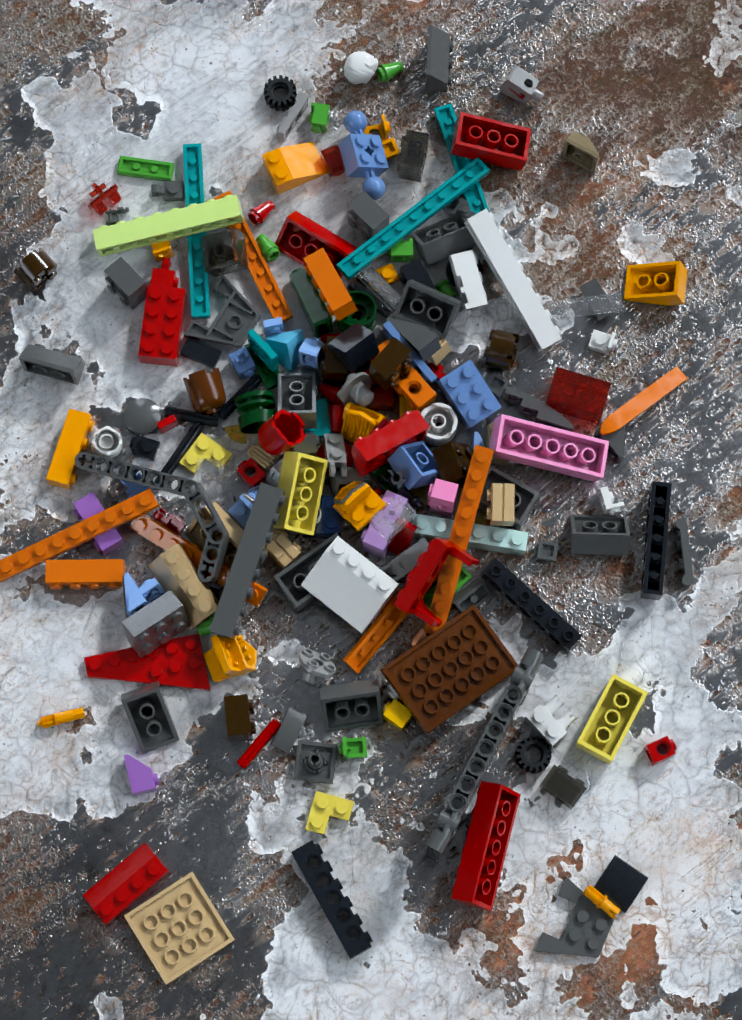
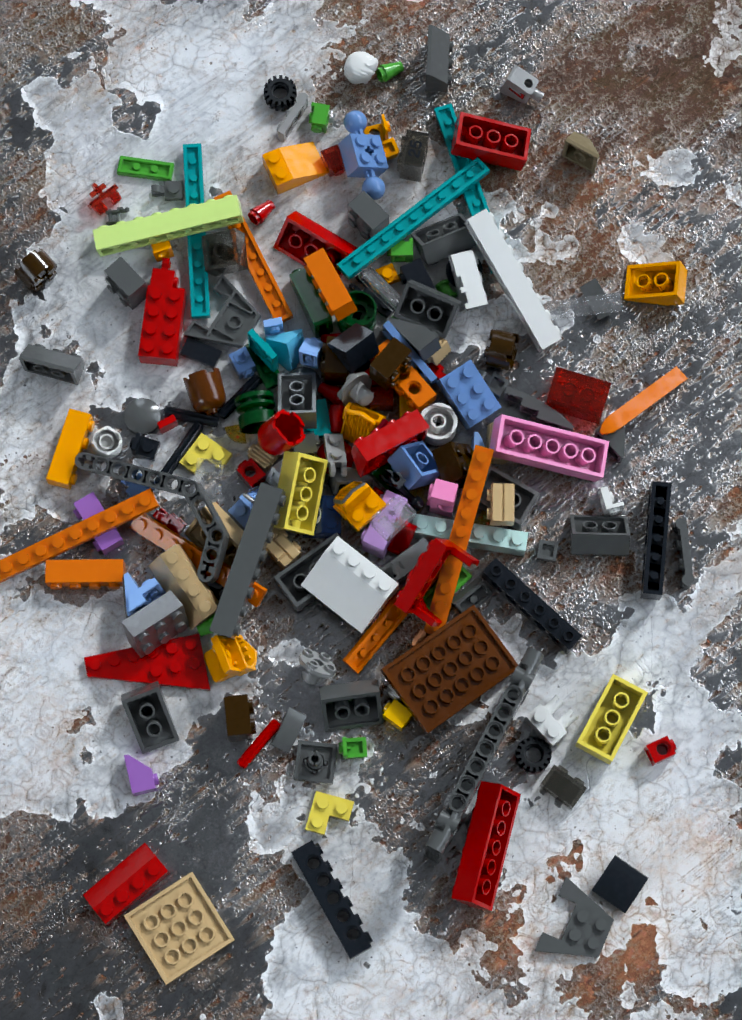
(61, 717): light orange piece -> none
(269, 249): bright green cone -> none
(458, 207): dark grey plate -> none
(601, 901): light orange axle -> none
(602, 342): white bracket -> none

